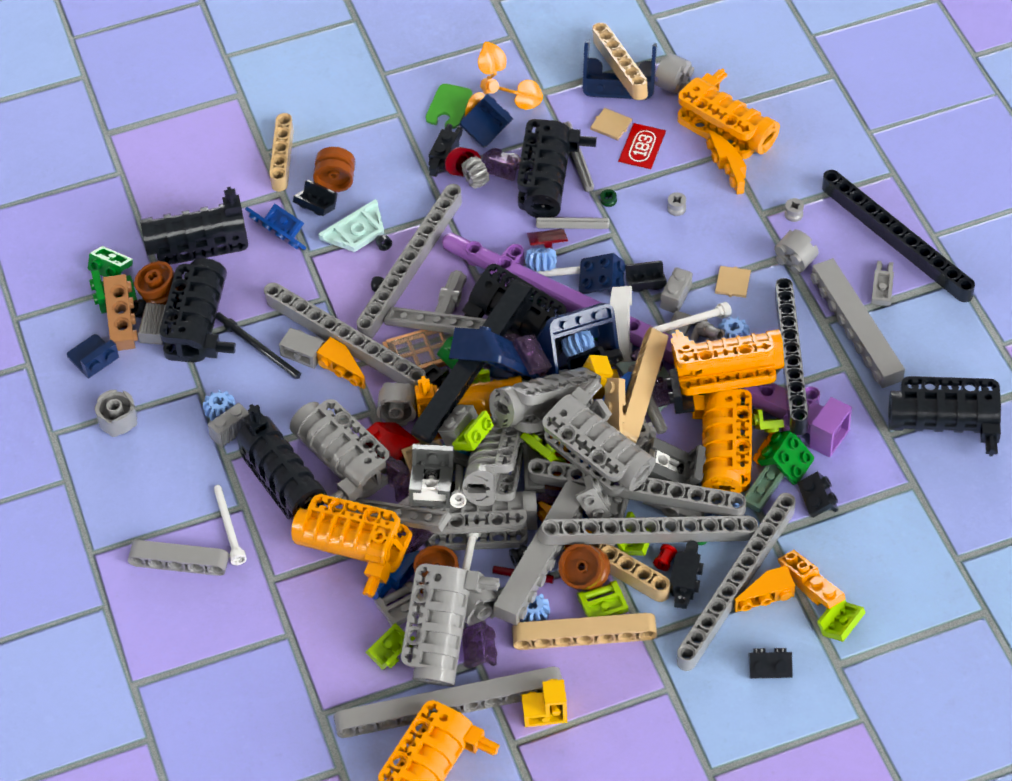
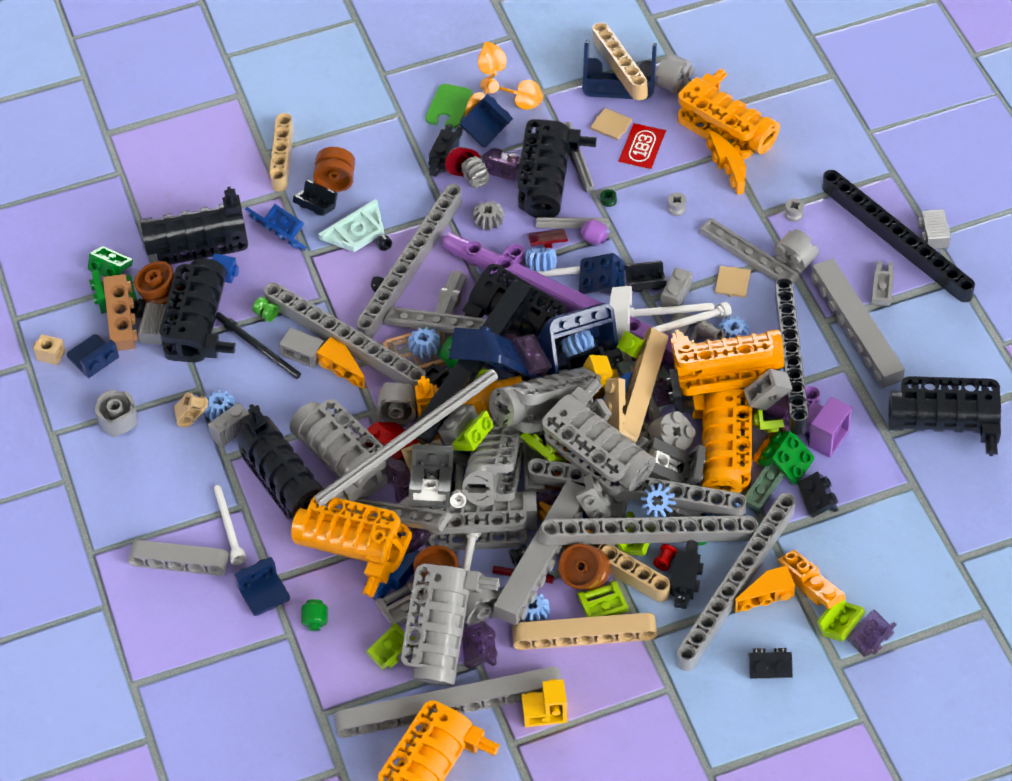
(49, 349): none -> tan brick
(189, 409): none -> tan piece
(230, 265): none -> blue brick
(261, 586): none -> dark blue bracket
(265, 309): none -> bright green wheel
(314, 614): none -> green head
(406, 437): none -> light grey axle
(424, 342): none -> light blue gear
(488, 215): none -> light grey gear
(594, 232): none -> medium lavender head
(630, 344): none -> lime bracket
(650, 503): none -> light blue gear
(671, 309): none -> white piece
(673, 429): none -> light grey brick
(746, 251): none -> light grey tile
(768, 389): none -> light grey brick
(871, 633): none -> clear purple bracket
(934, 228): none -> brick

